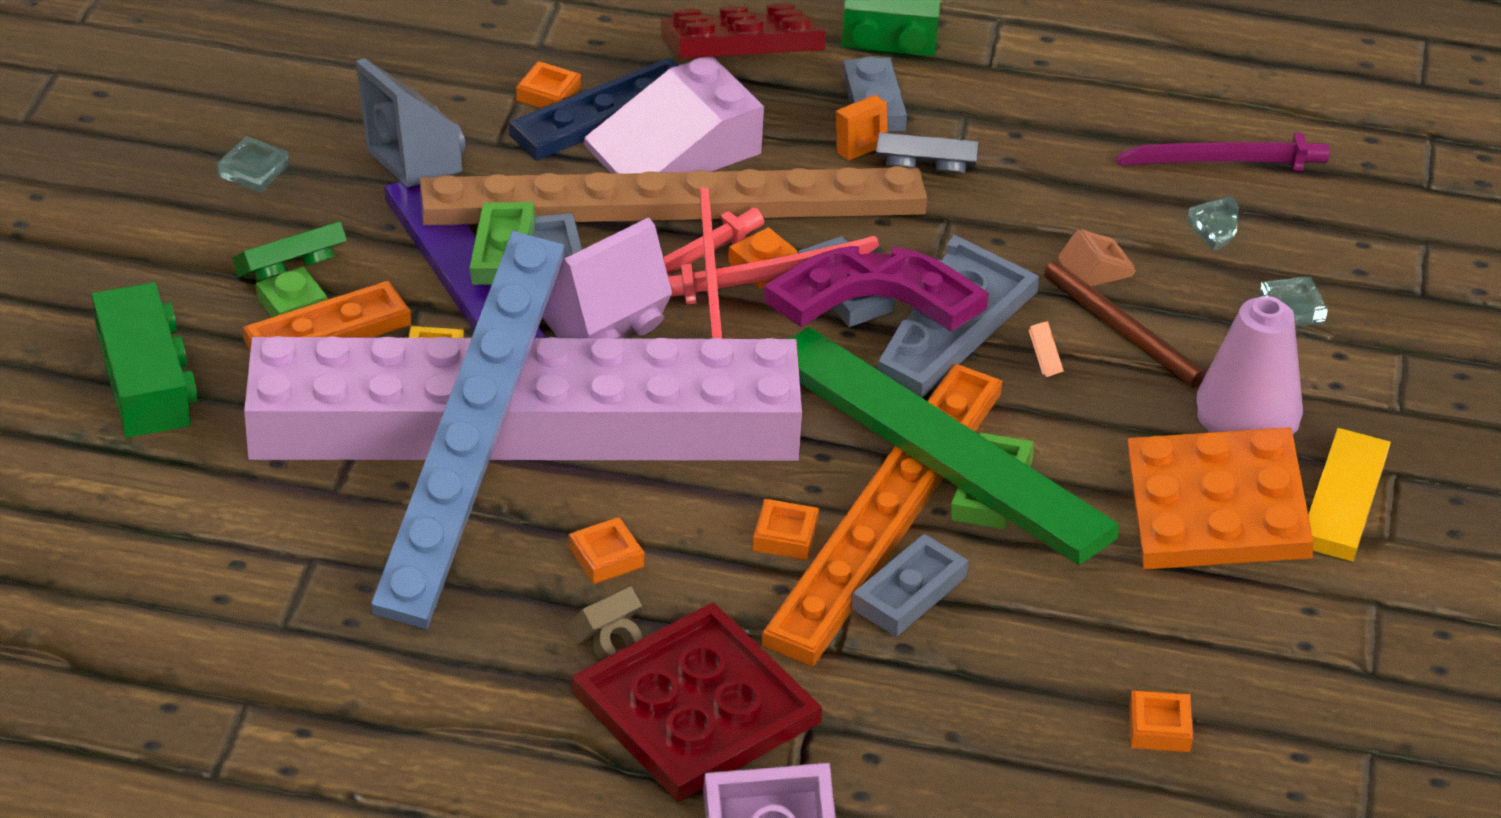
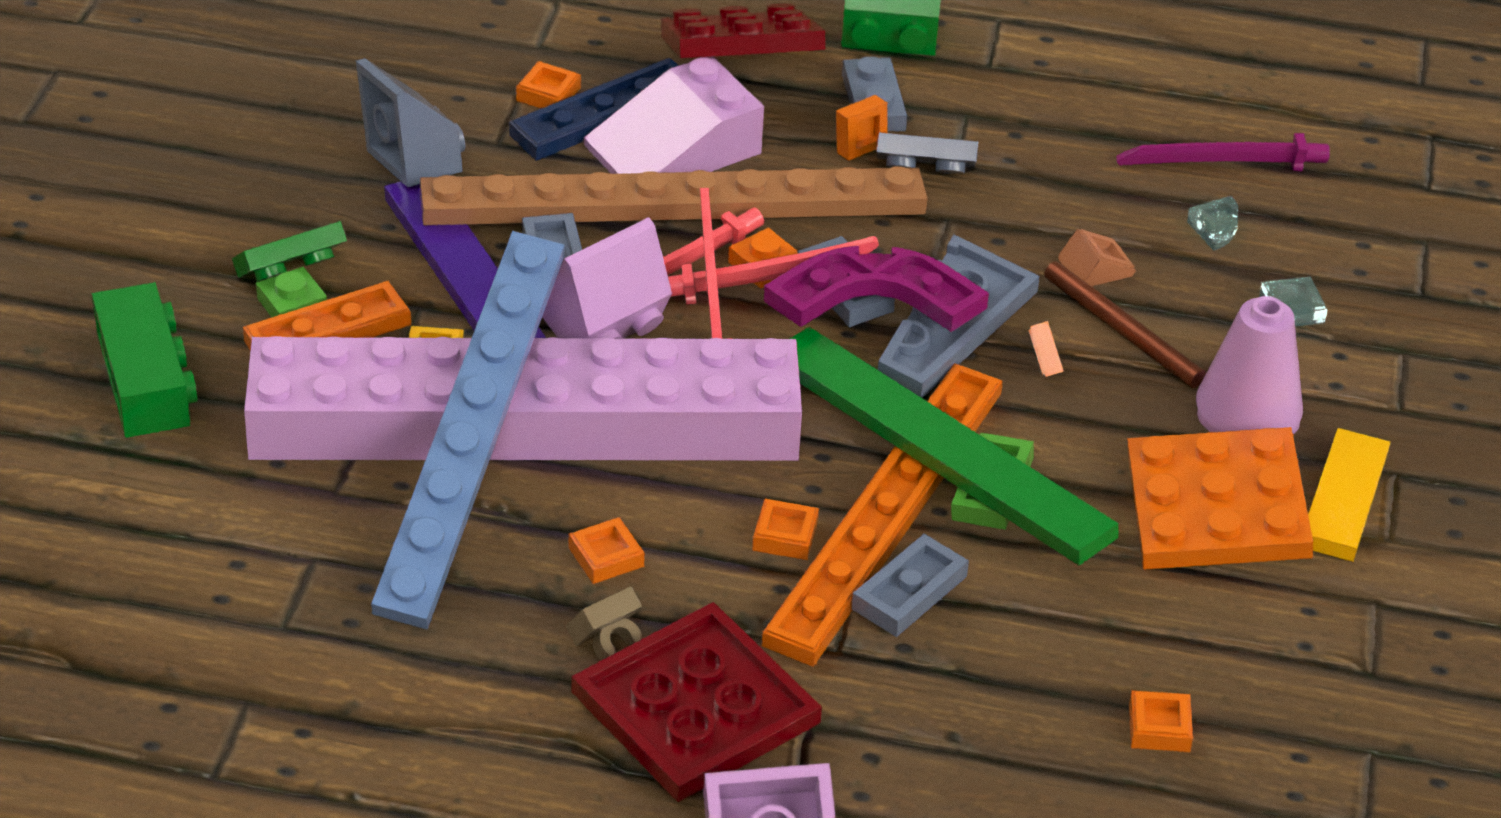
(253, 163): clear light blue tile -> none
(493, 234): bright green plate -> none

